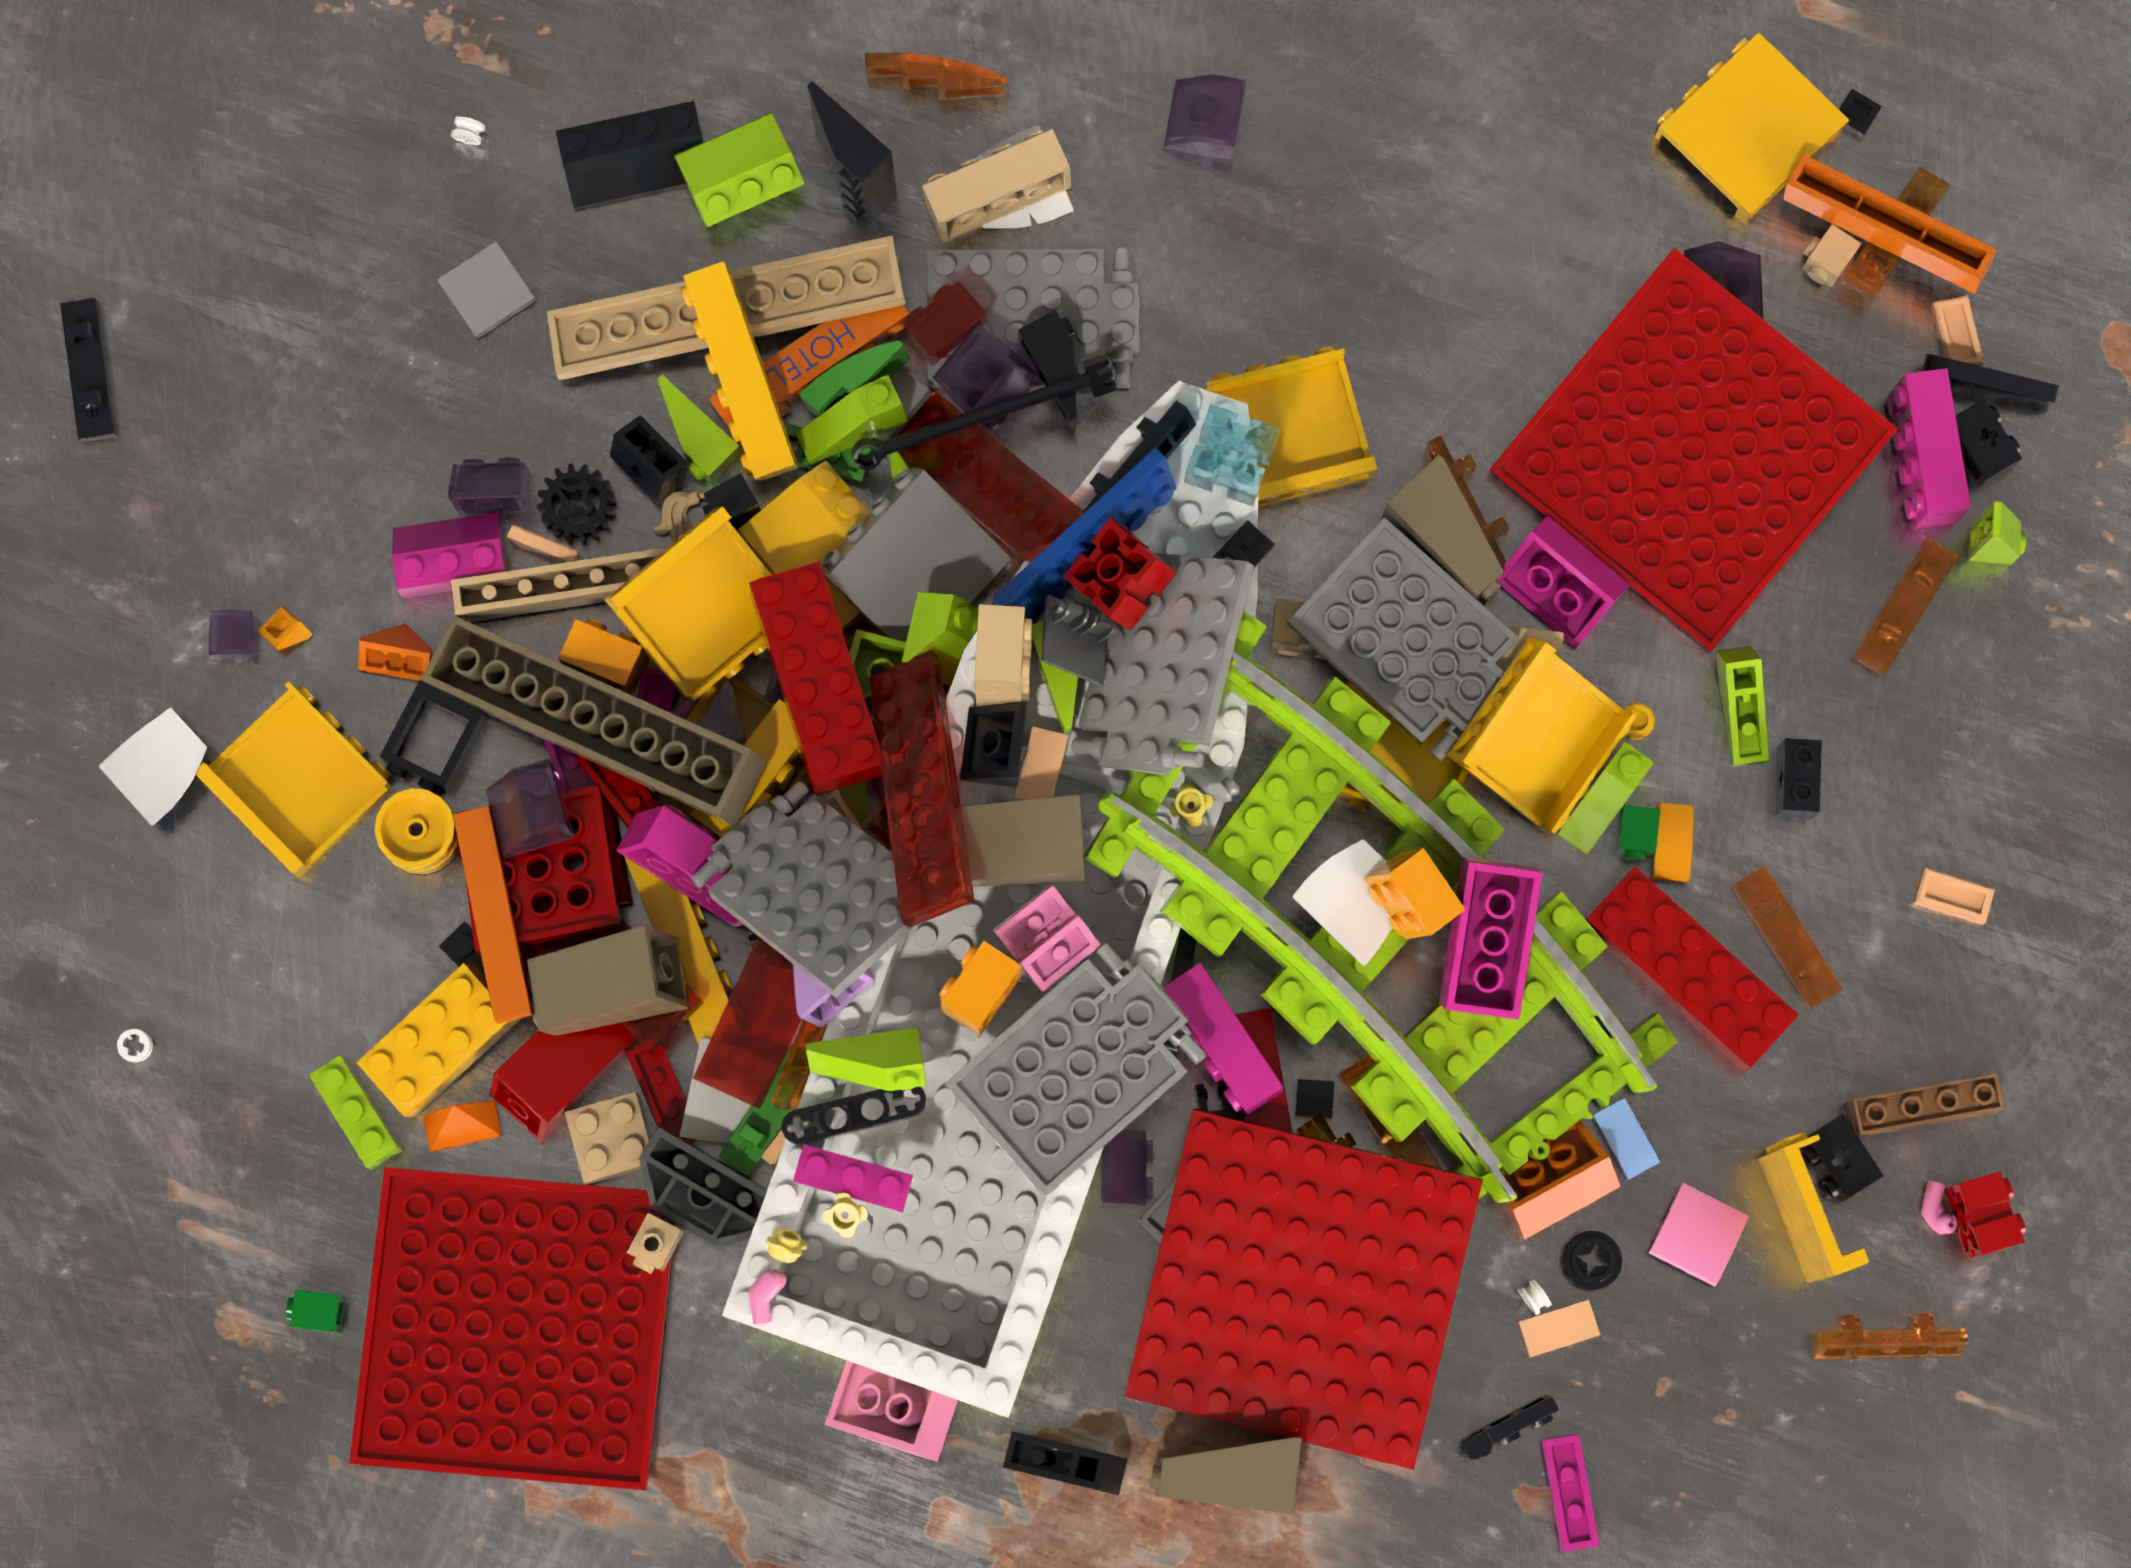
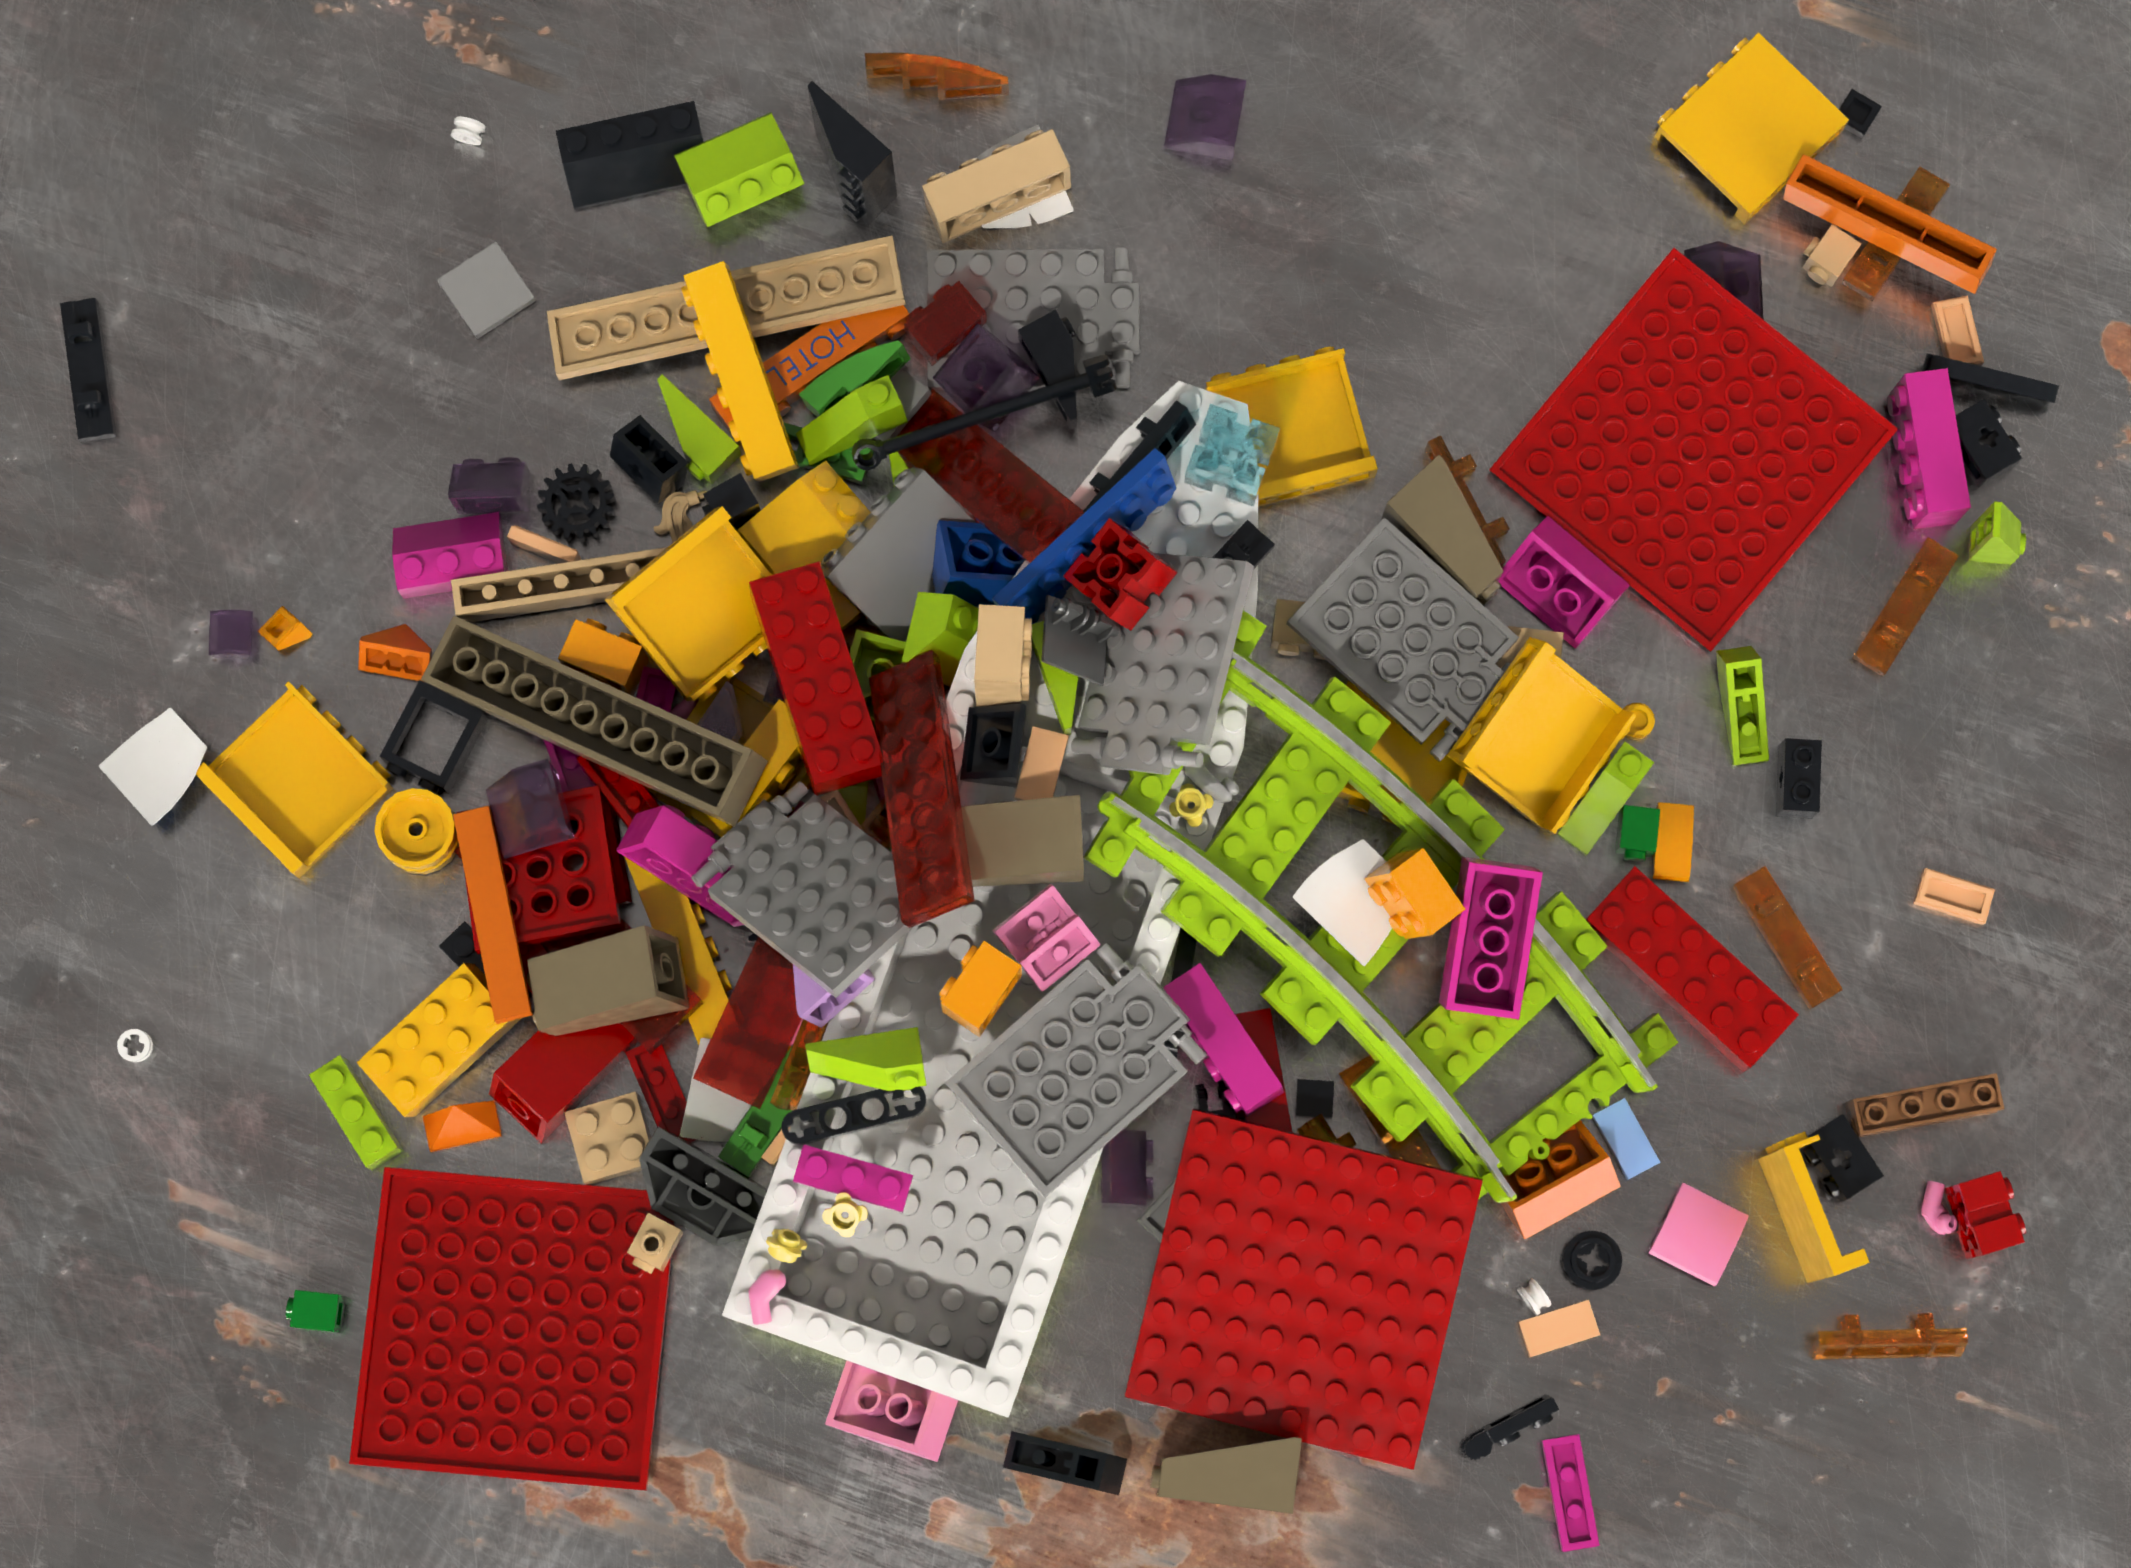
(971, 562): none -> blue slope

